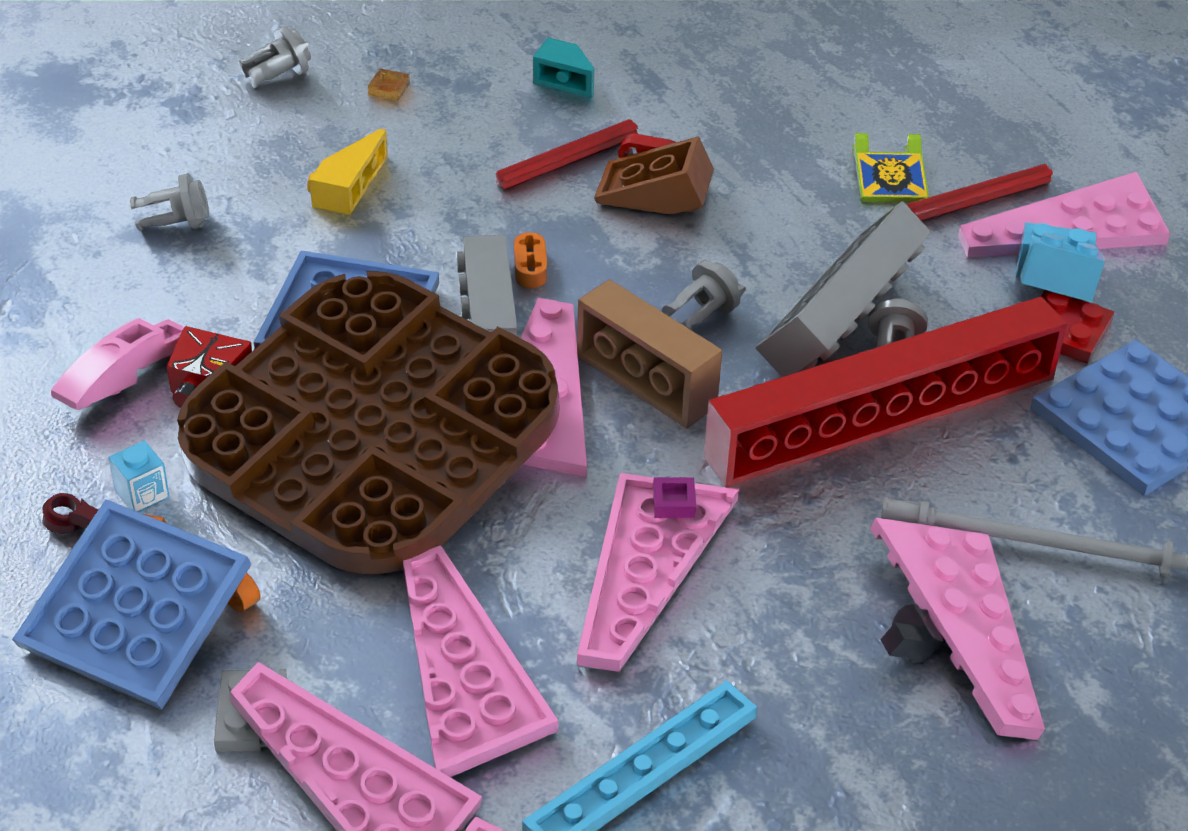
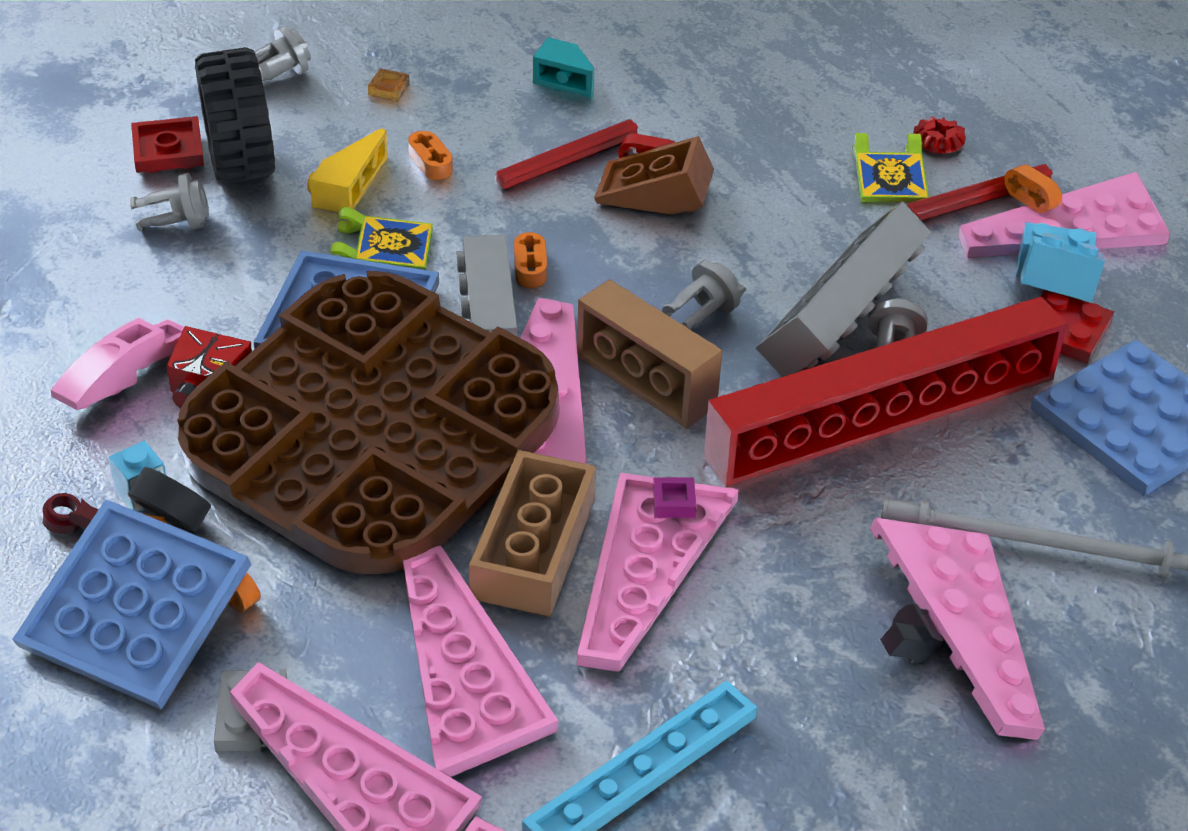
(167, 144): none -> red plate
(169, 500): none -> black tyre
(235, 115): none -> black tyre
(385, 239): none -> flag
(430, 155): none -> orange beam
(533, 533): none -> medium nougat brick
(933, 131): none -> red gear
(1033, 188): none -> orange beam

